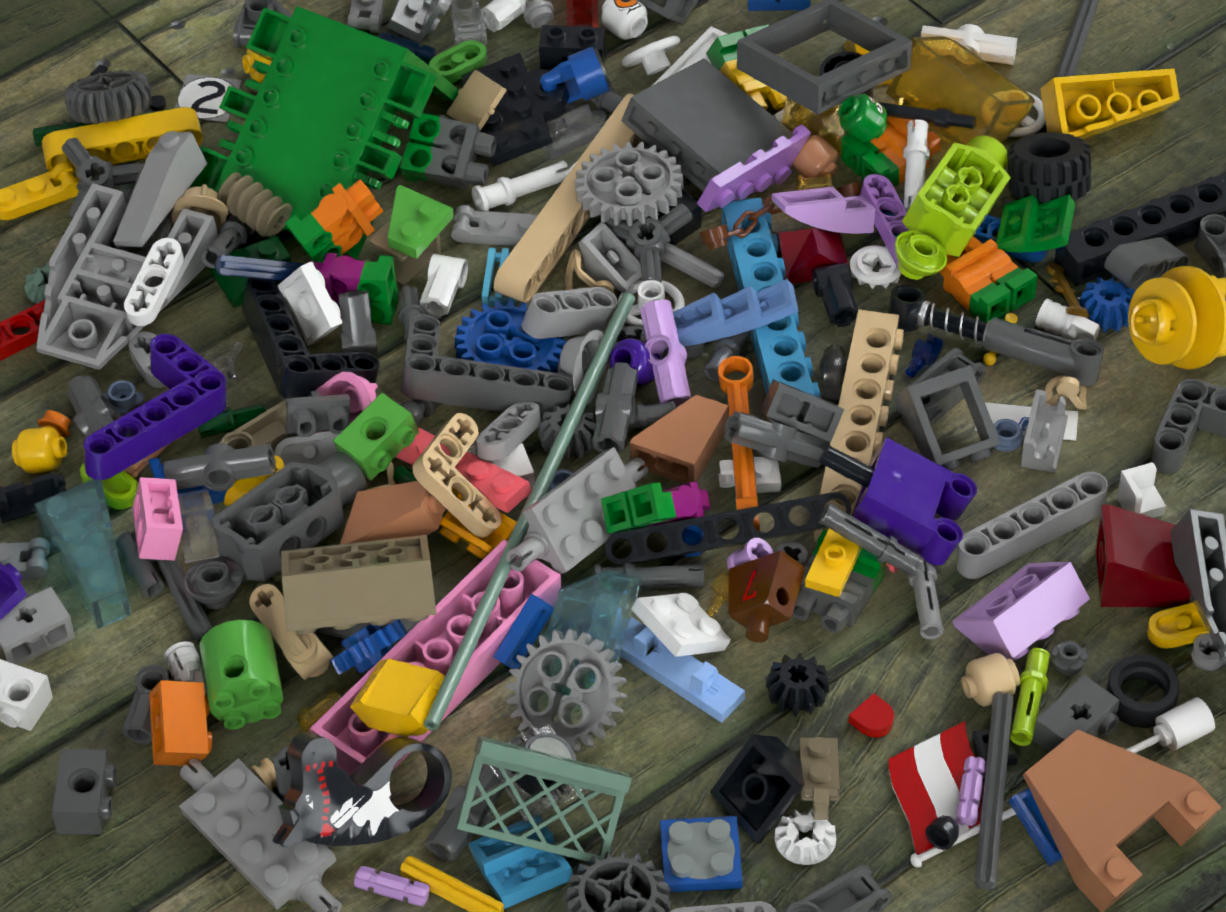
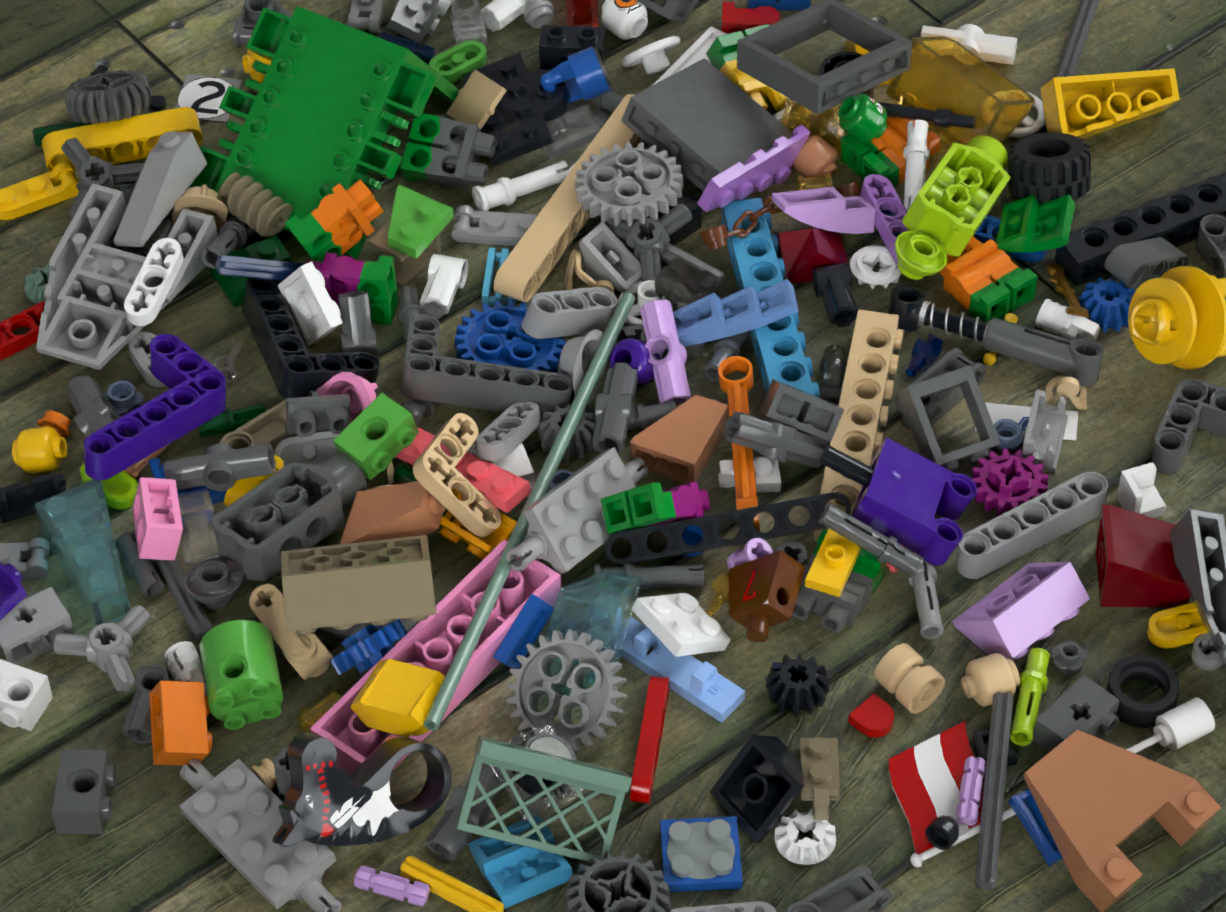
(108, 646): none -> light grey bush
(650, 739): none -> red beam
(679, 279): none -> clear smoke plate
(745, 18): none -> red leg
(903, 673): none -> tan wheel
(1008, 481): none -> magenta gear

